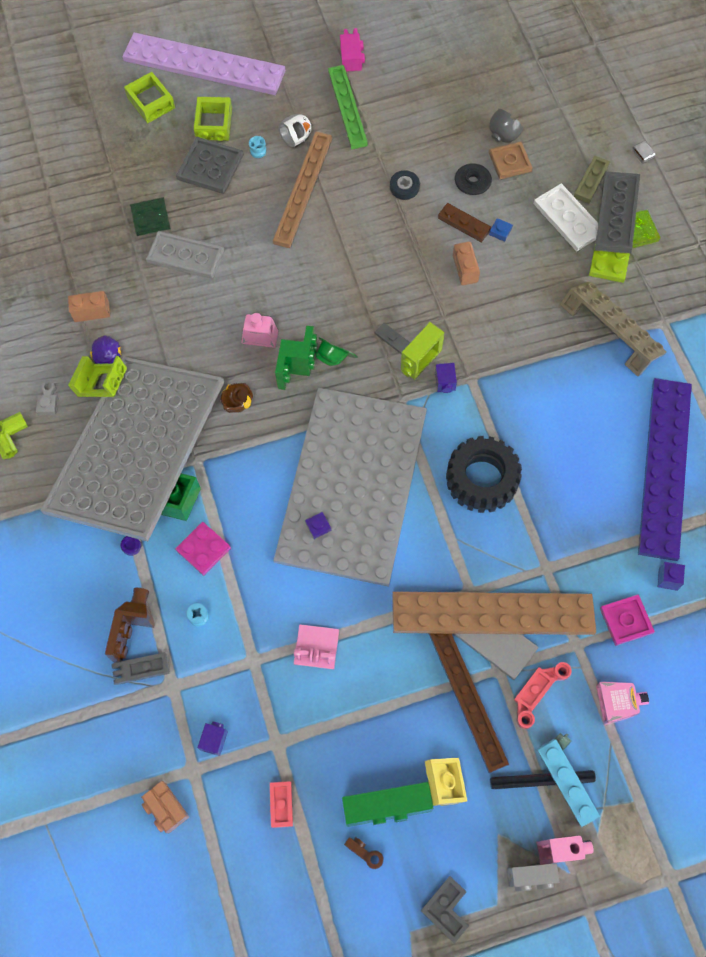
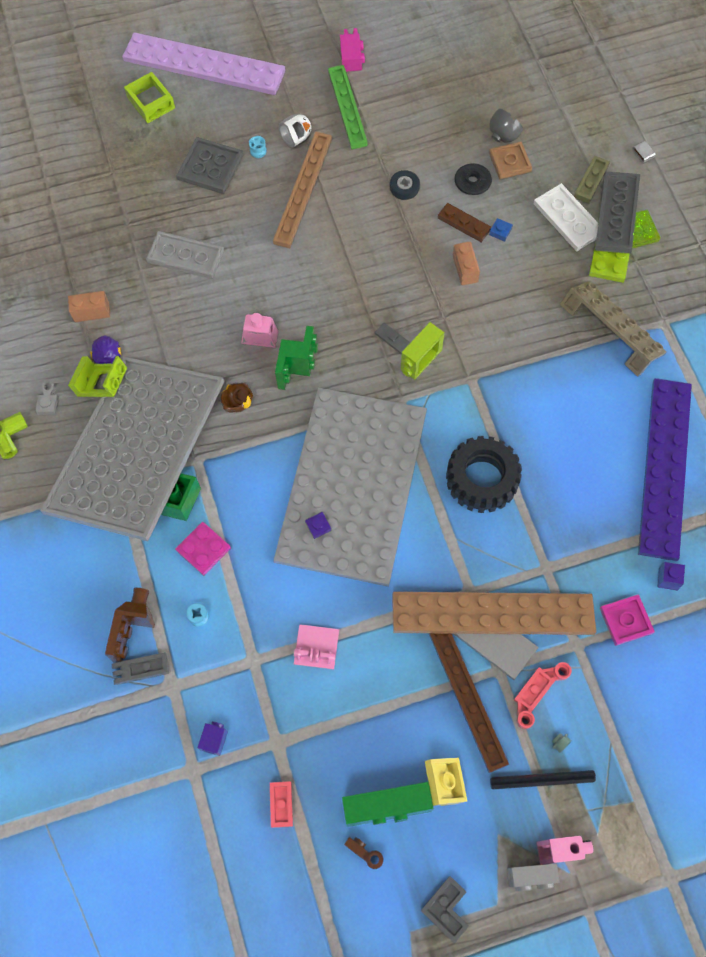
(130, 546): dark purple tile -> none
(150, 216): clear green plate -> none
(164, 807): nougat brick -> none
(213, 105): lime window -> none
(331, 354): green piece -> none
(445, 377): dark purple brick -> none
(568, 782): medium azure plate -> none
(619, 701): bright pink torso -> none

